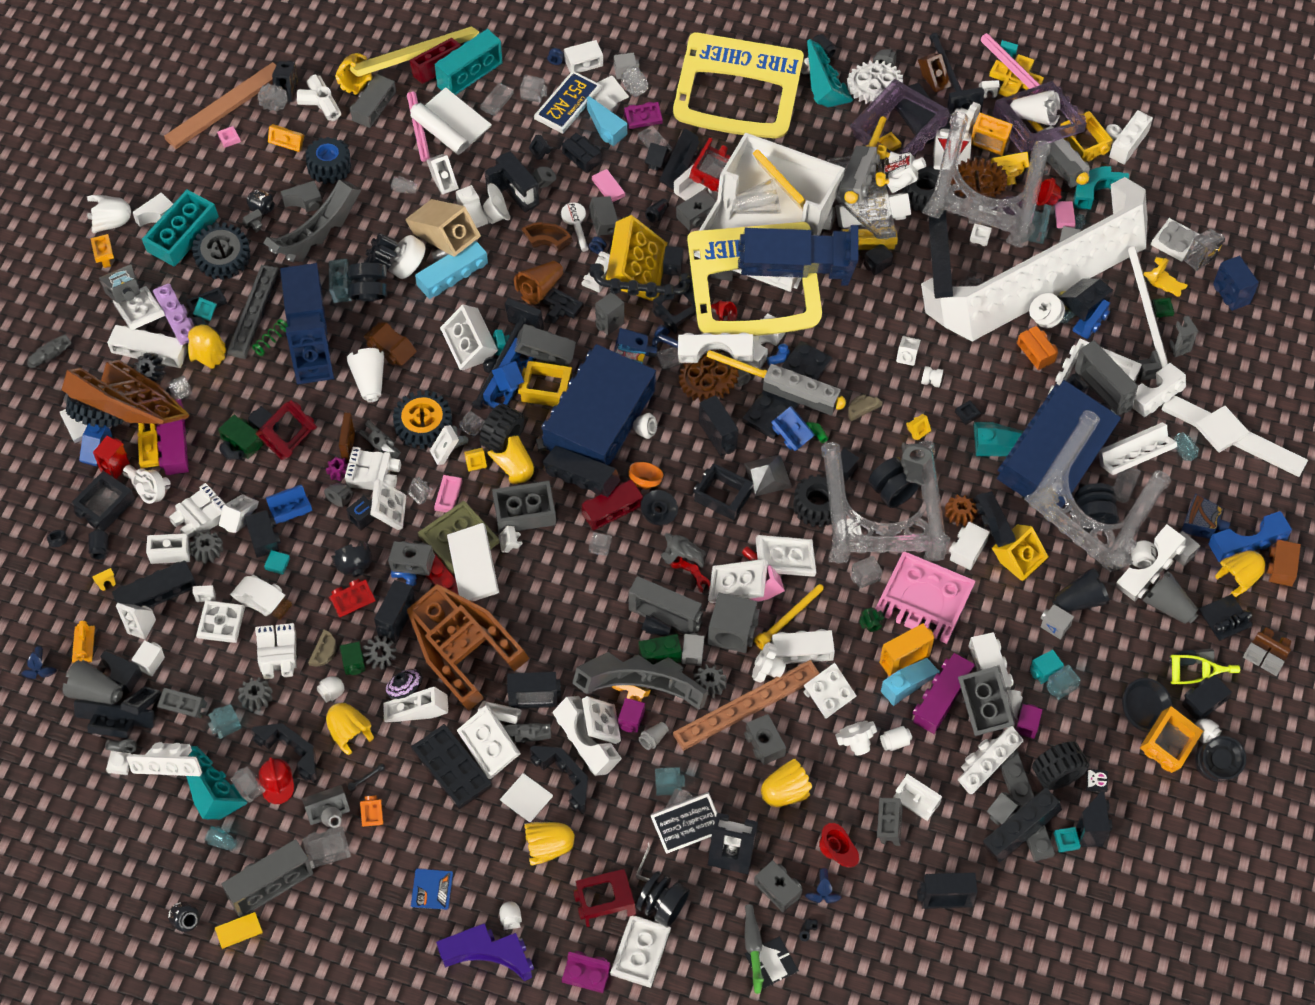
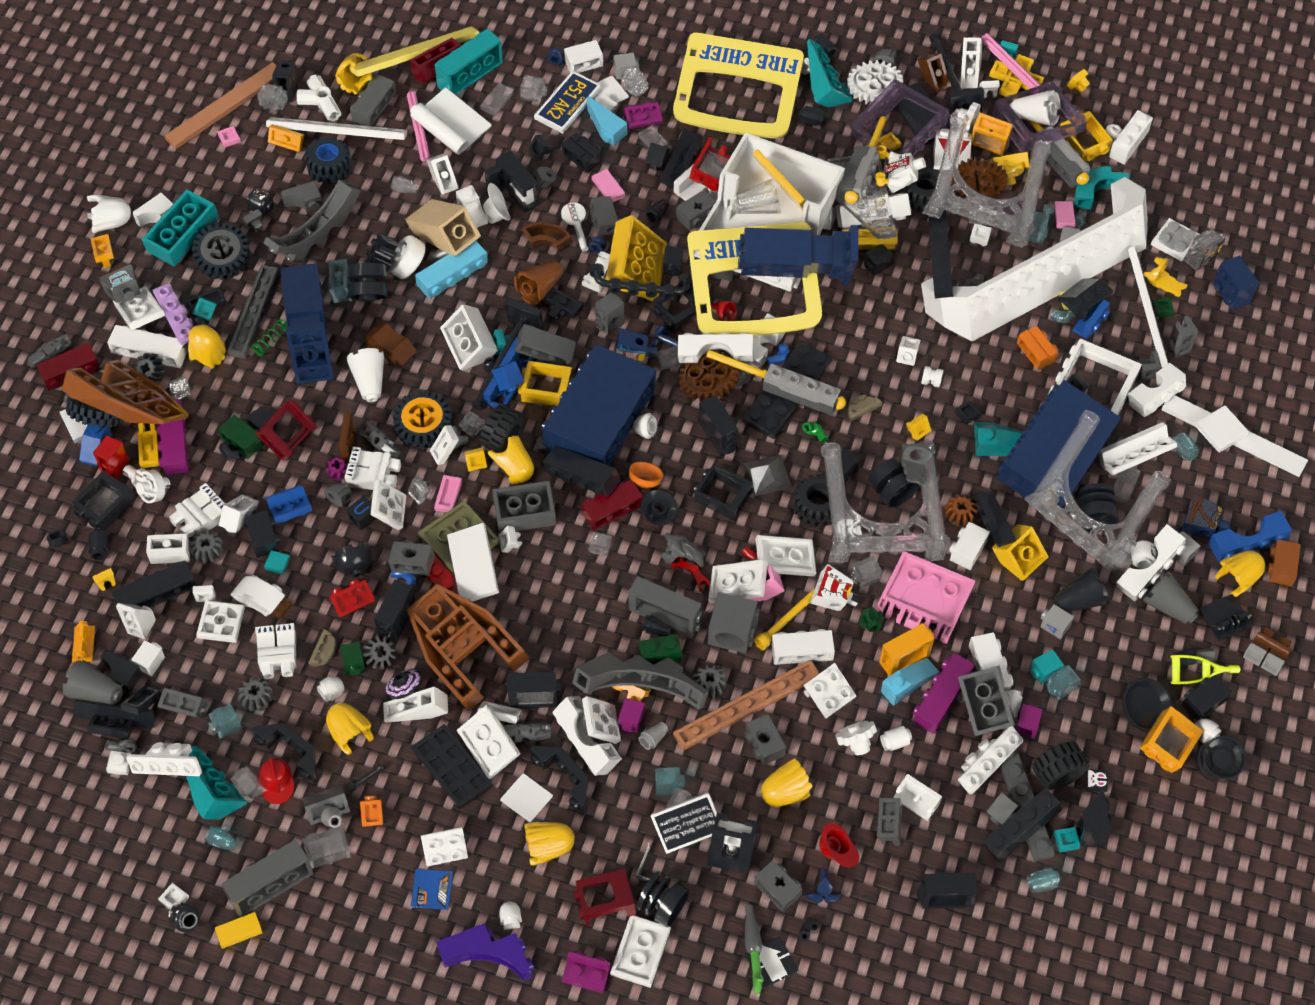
(35, 664): dark blue plant -> none
(54, 369): none -> dark red brick
(173, 895): none -> white tile
(338, 128): none -> white tile
(444, 846): none -> white hinge
(693, 649): light grey brick -> none
(768, 664): white plant -> none
(792, 429): blue bracket -> none
(812, 116): none -> black brick
(833, 590): none -> torso
(971, 63): none -> white slope
(1043, 880): none -> clear light blue brick
(1047, 310): white piece -> none
(1049, 193): red piece -> none
(1079, 81): none -> yellow tile
(1106, 378): dark grey window -> none

